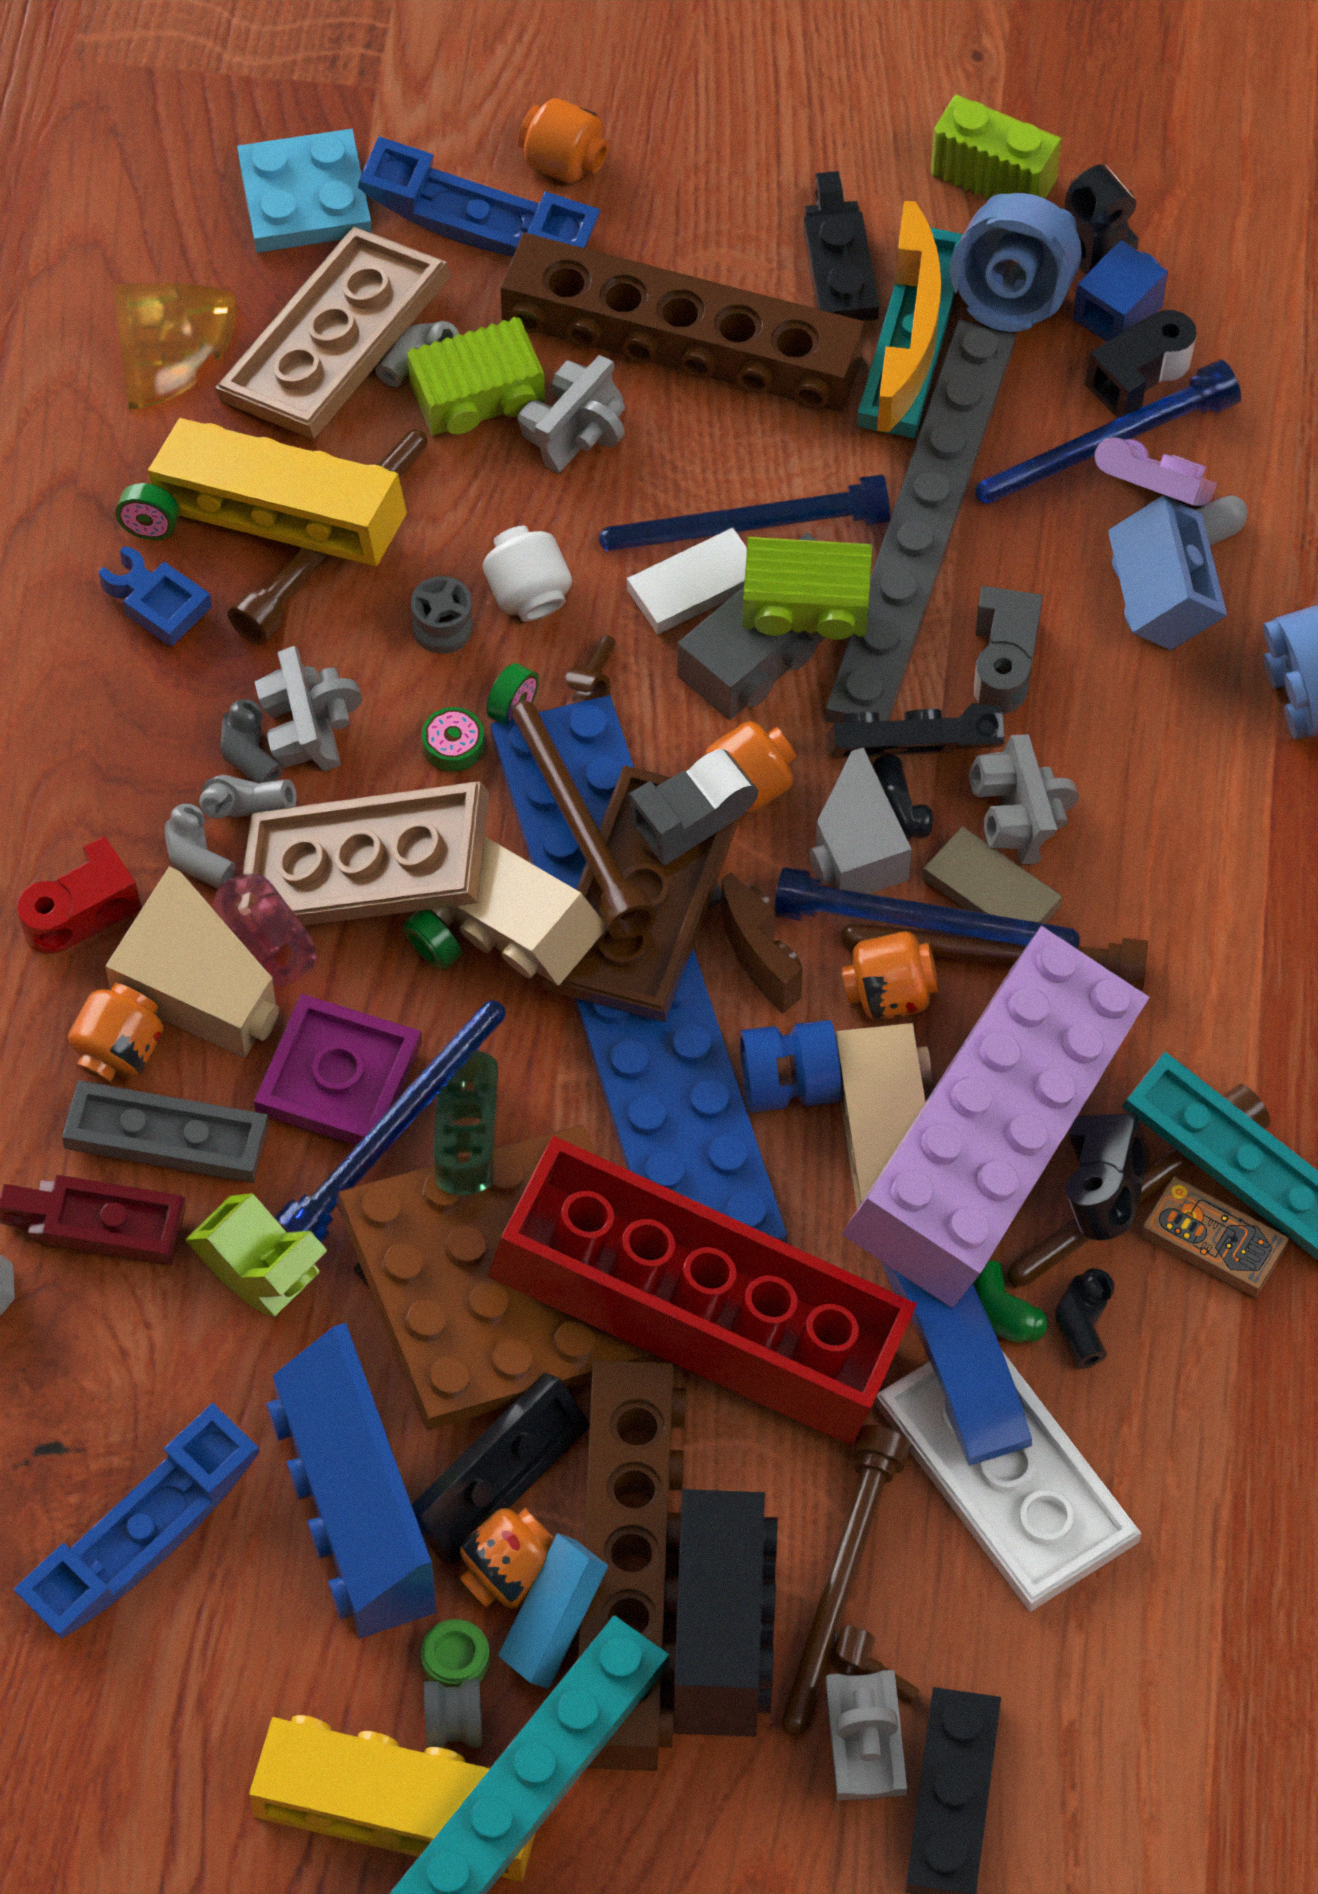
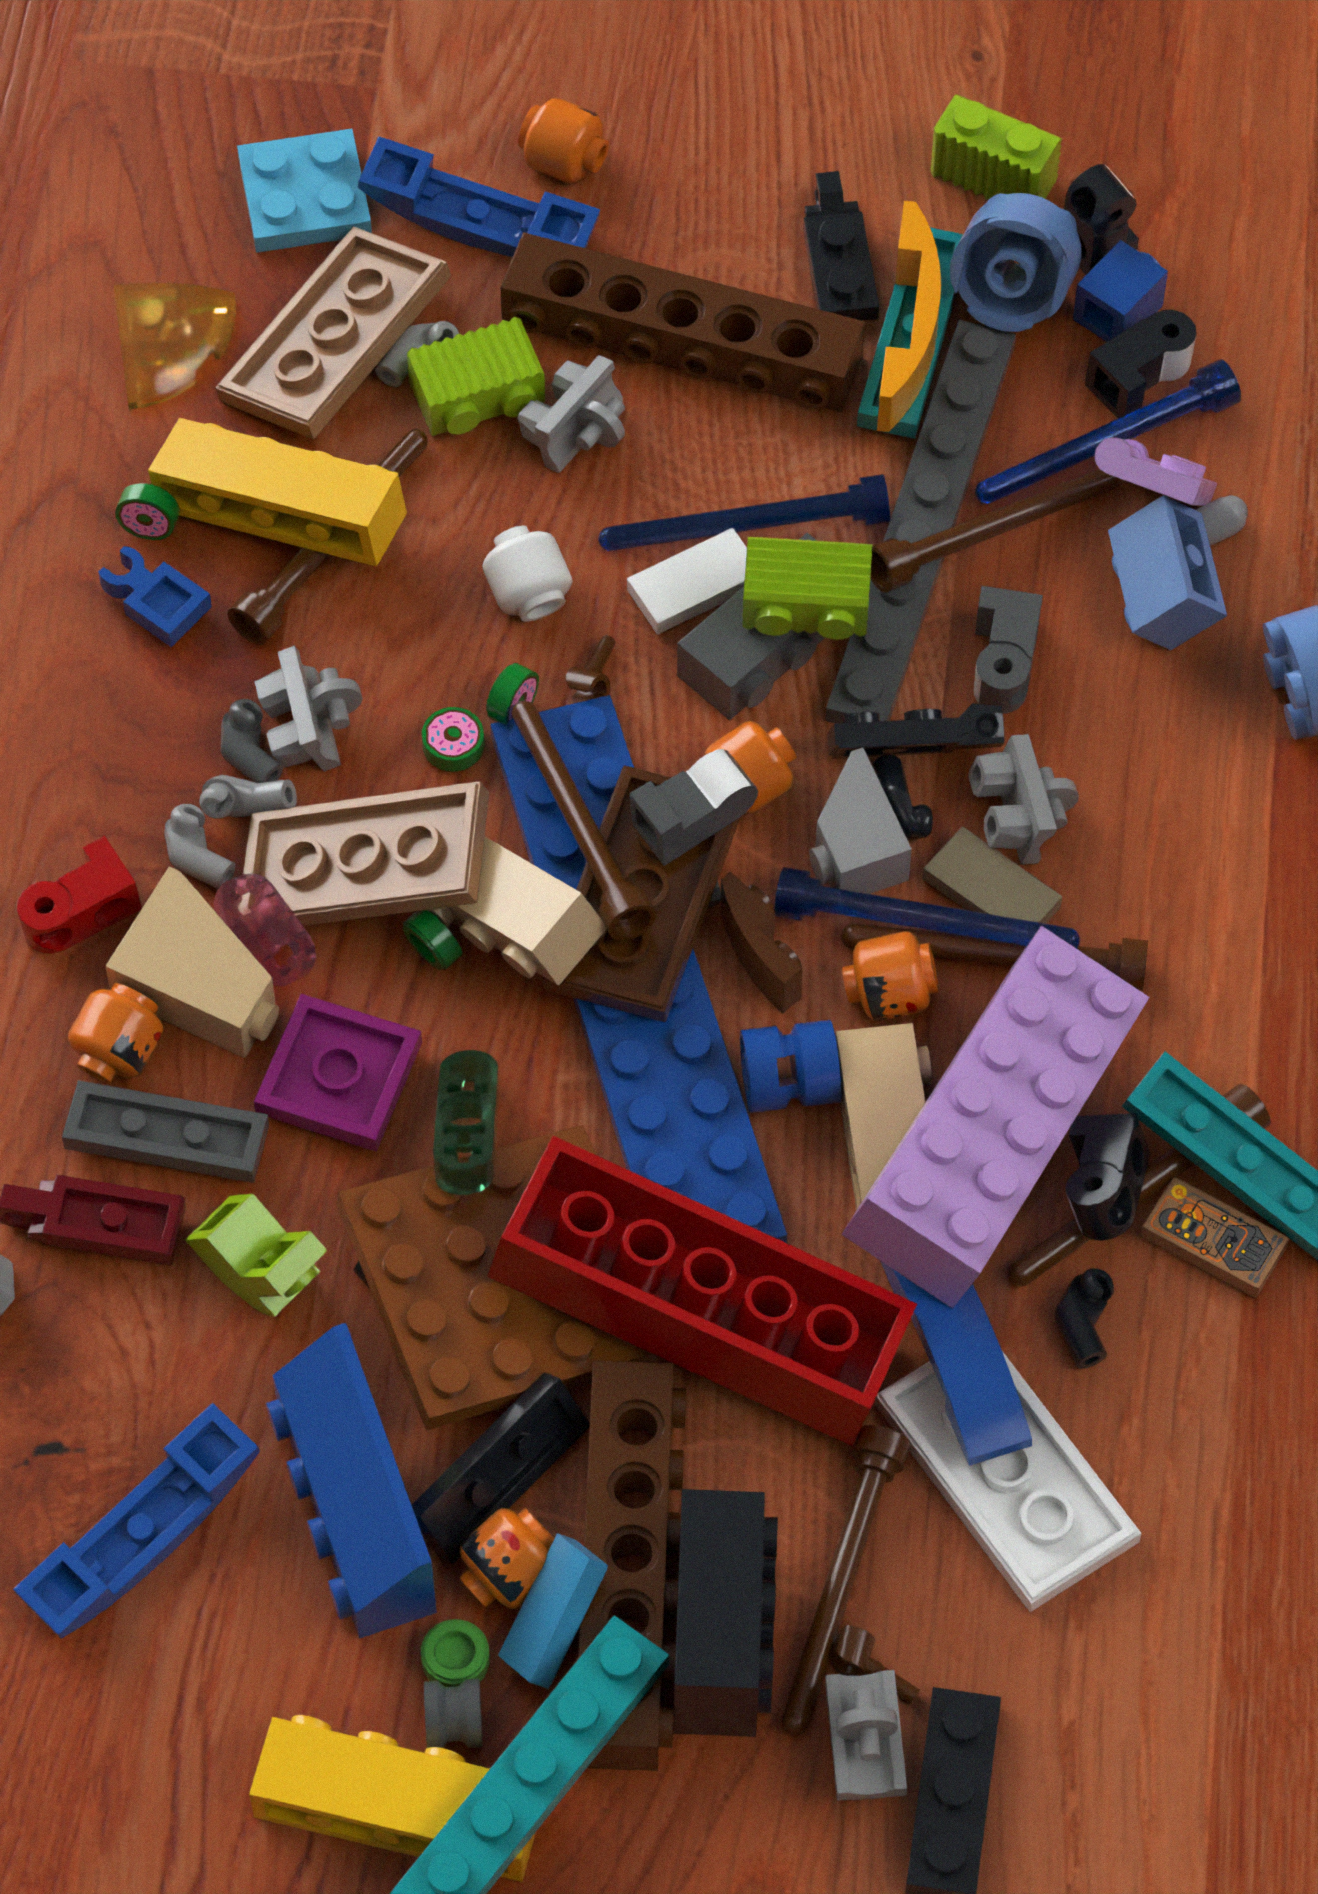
(314, 1211): clear blue piece -> none
(435, 600): dark grey wheel -> none
(897, 561): none -> reddish brown piece
(1008, 1315): green arm -> none

